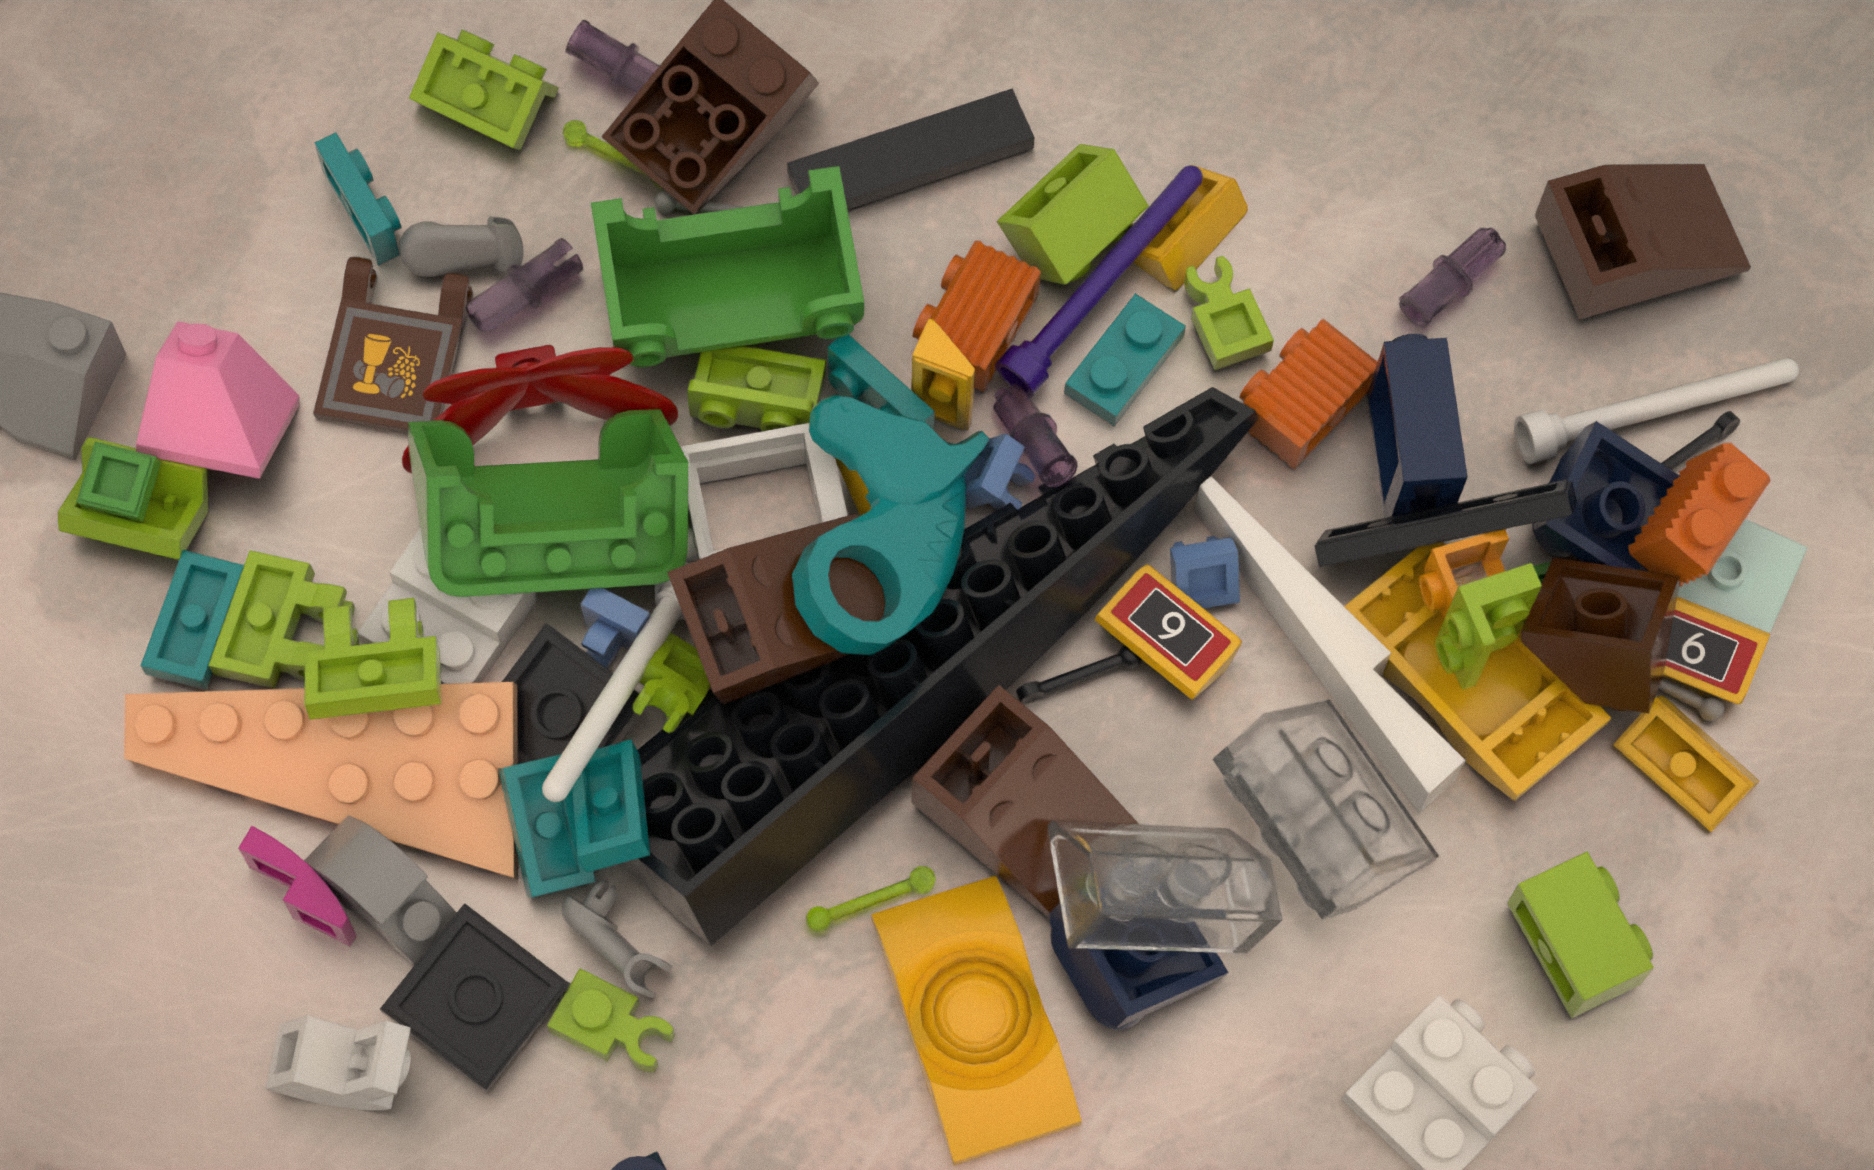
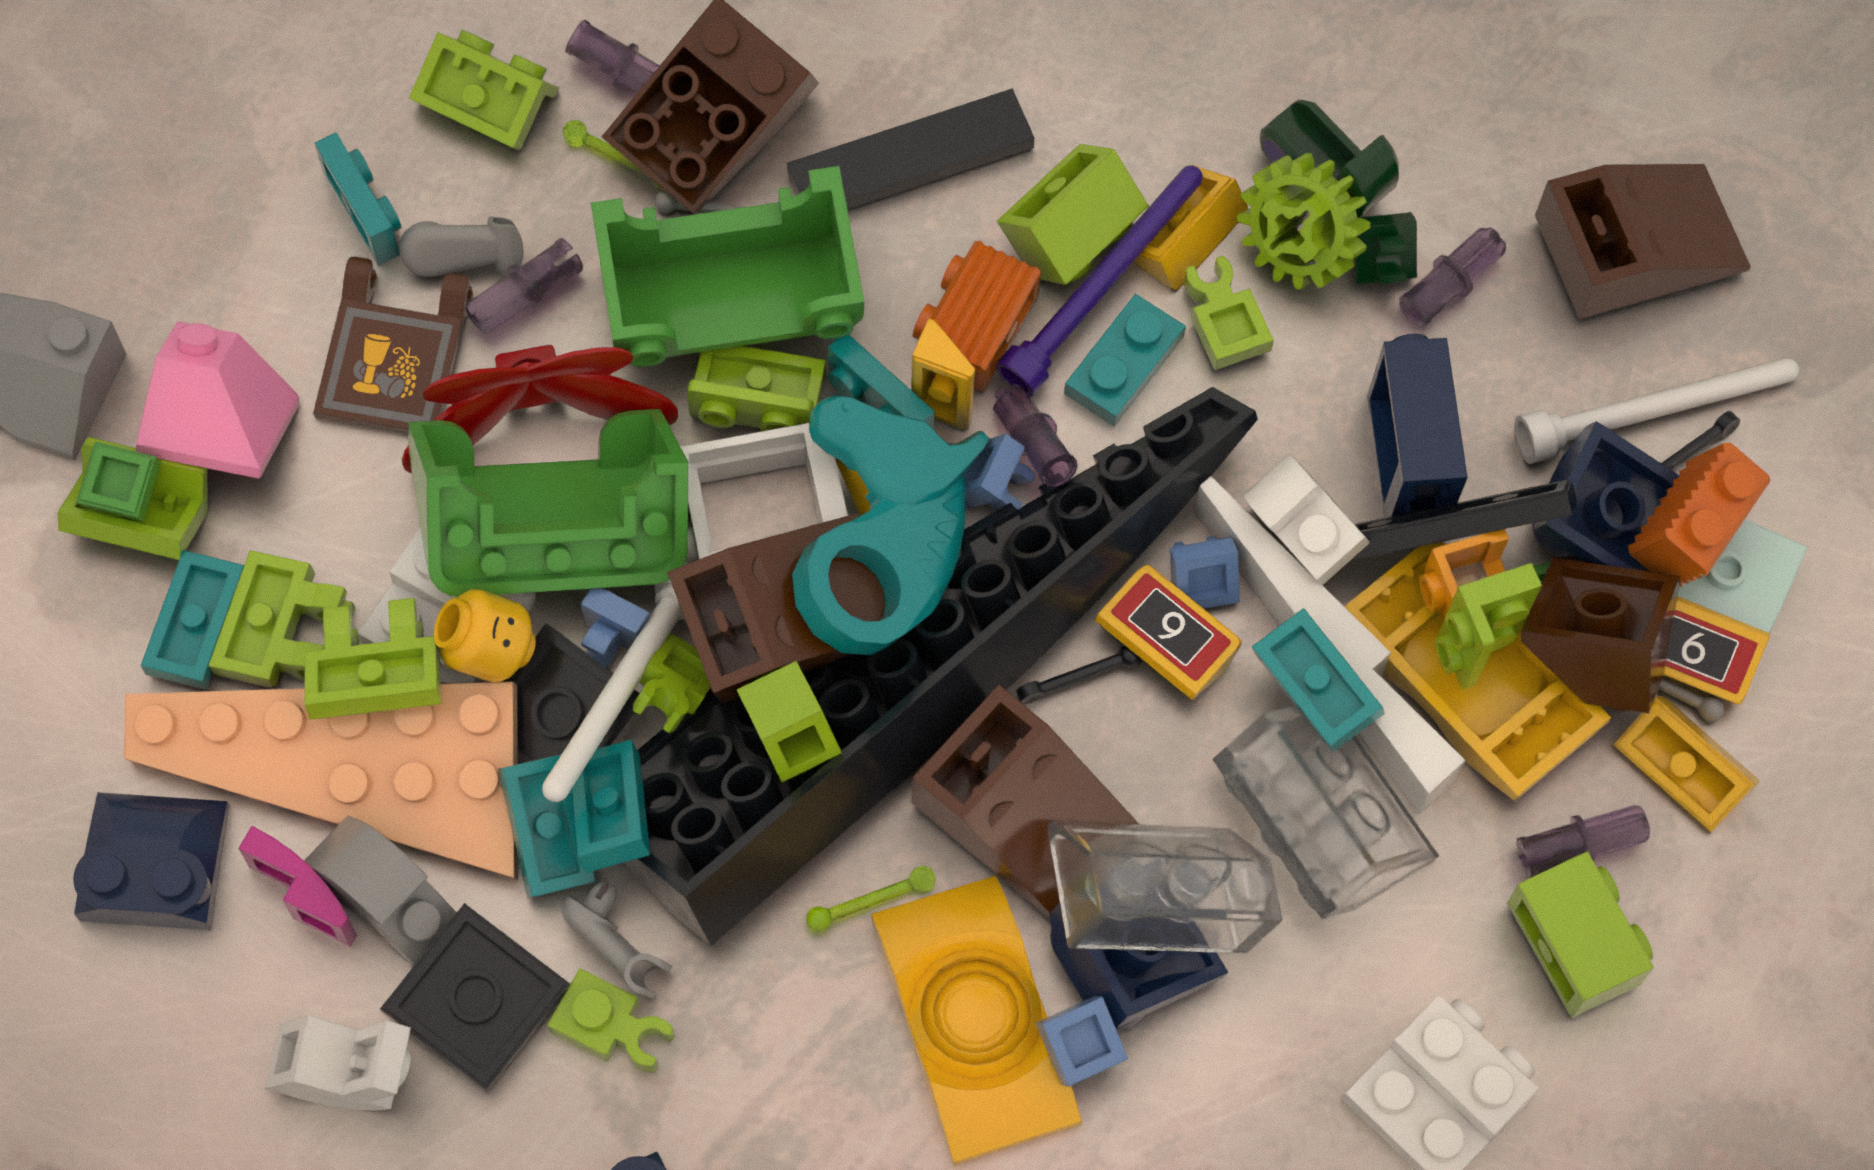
(151, 861): none -> dark blue slope
(484, 635): none -> yellow head
(789, 721): none -> lime brick
(1081, 1041): none -> medium blue tile
(1305, 518): none -> white brick
(1308, 129): none -> dark green animal
(1308, 391): orange brick -> none
(1318, 680): none -> teal plate
(1329, 234): none -> lime gear
(1389, 250): none -> dark green tile
(1595, 834): none -> axle

